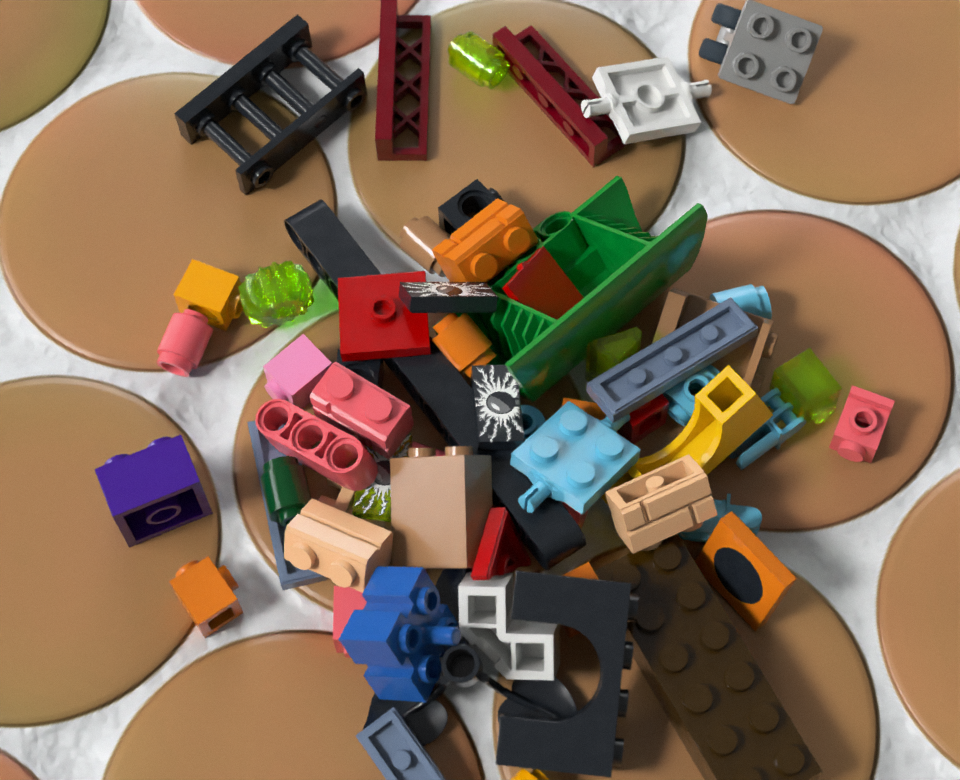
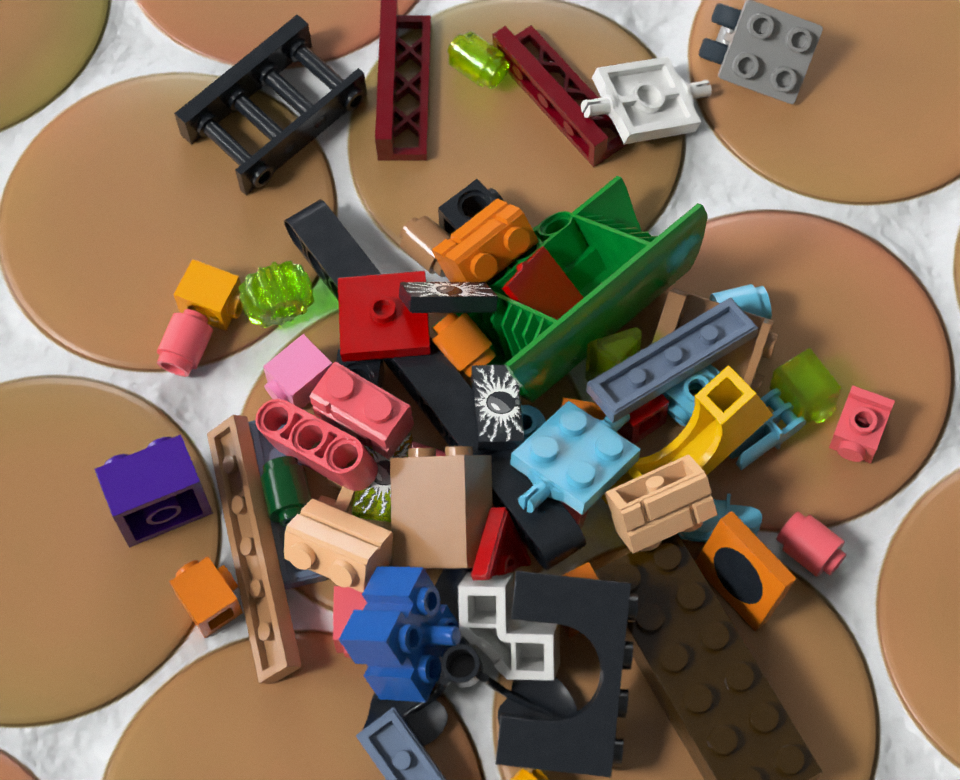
(253, 550): none -> medium nougat plate
(812, 544): none -> coral brick

